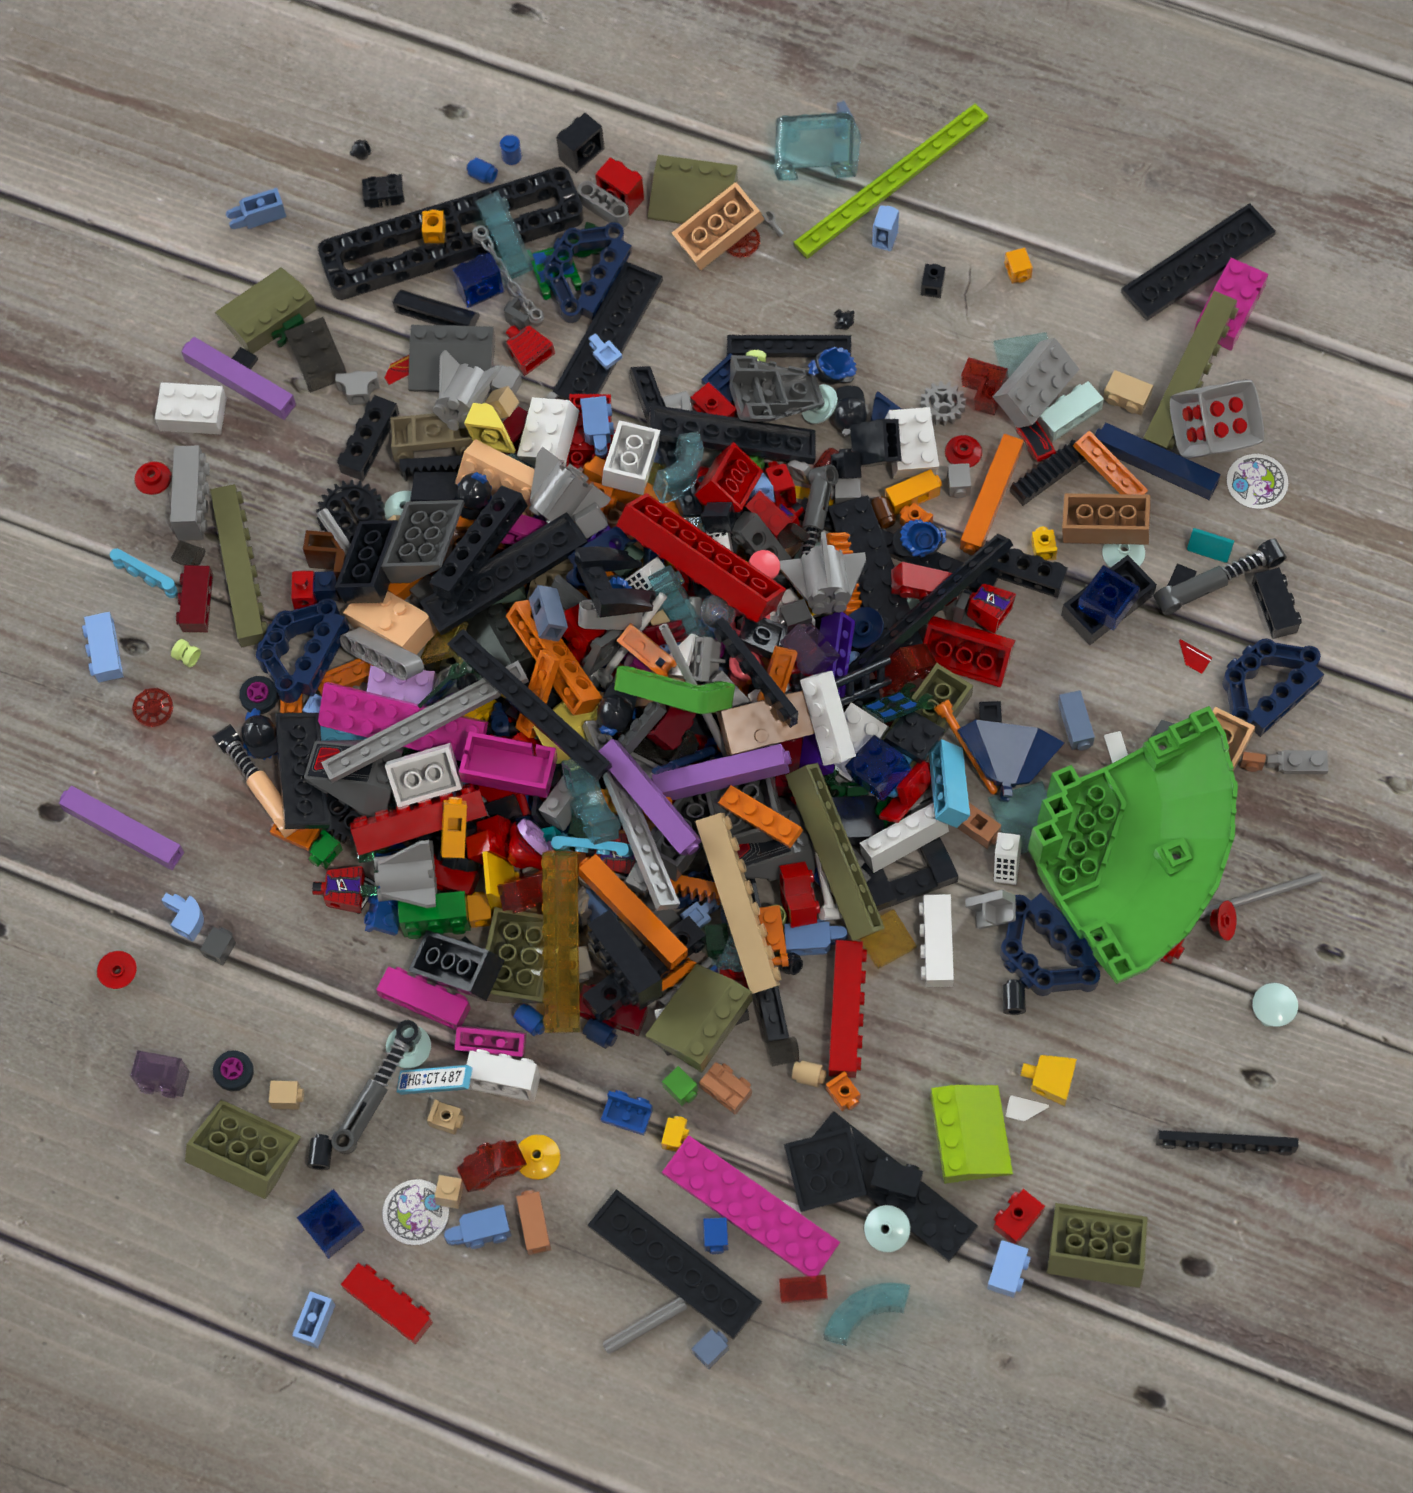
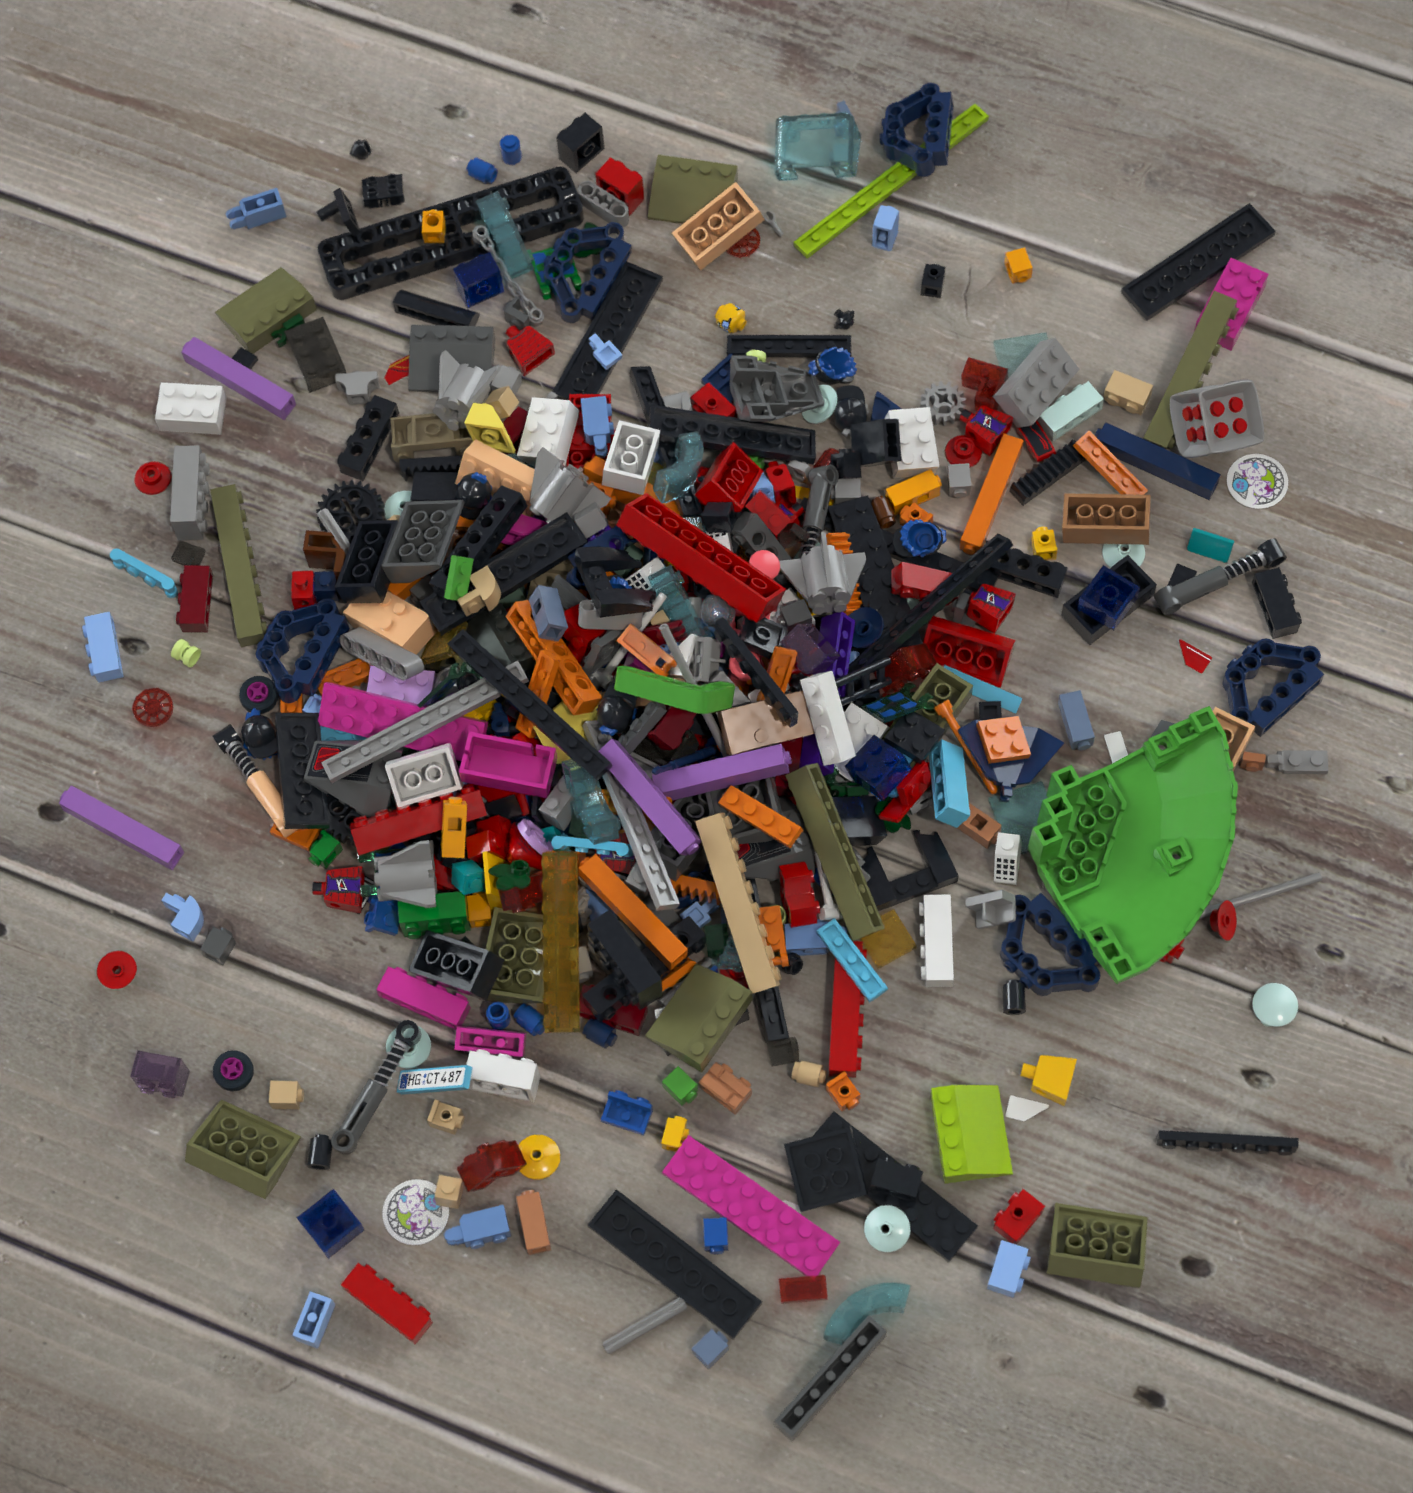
(343, 205): none -> black piece
(458, 577): none -> bright green plate
(467, 877): none -> teal brick
(486, 592): none -> tan brick
(498, 1015): none -> blue brick
(512, 875): none -> dark green plate
(730, 318): none -> yellow head
(830, 1378): none -> dark grey brick
(852, 960): none -> medium azure tile
(902, 838): white brick -> none
(938, 126): none -> dark blue brick
(986, 427): none -> red torso
(989, 692): none -> medium azure sticker
(1003, 739): none -> orange plate

